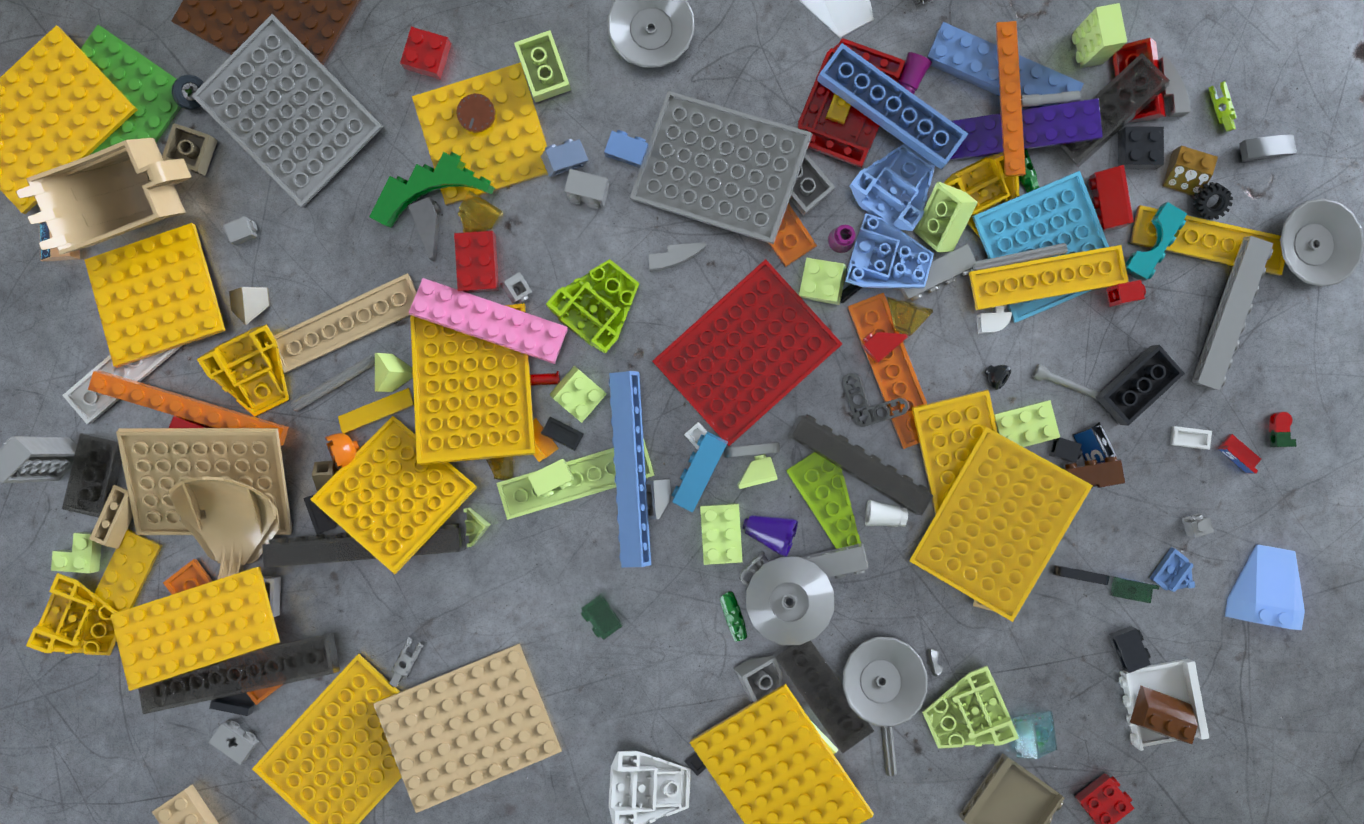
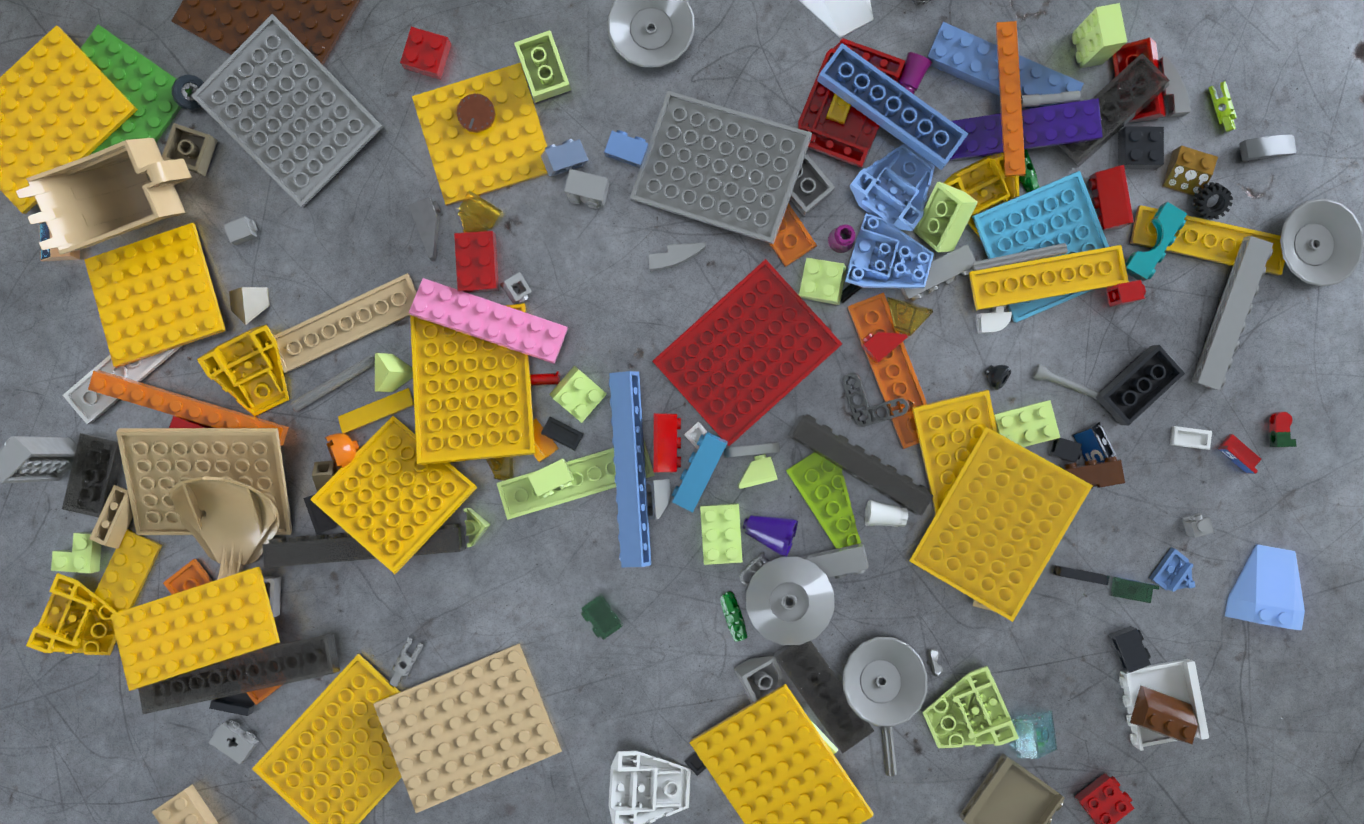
(400, 192): green arch -> none
(596, 304): lime wedge -> none
(666, 443): none -> red slope

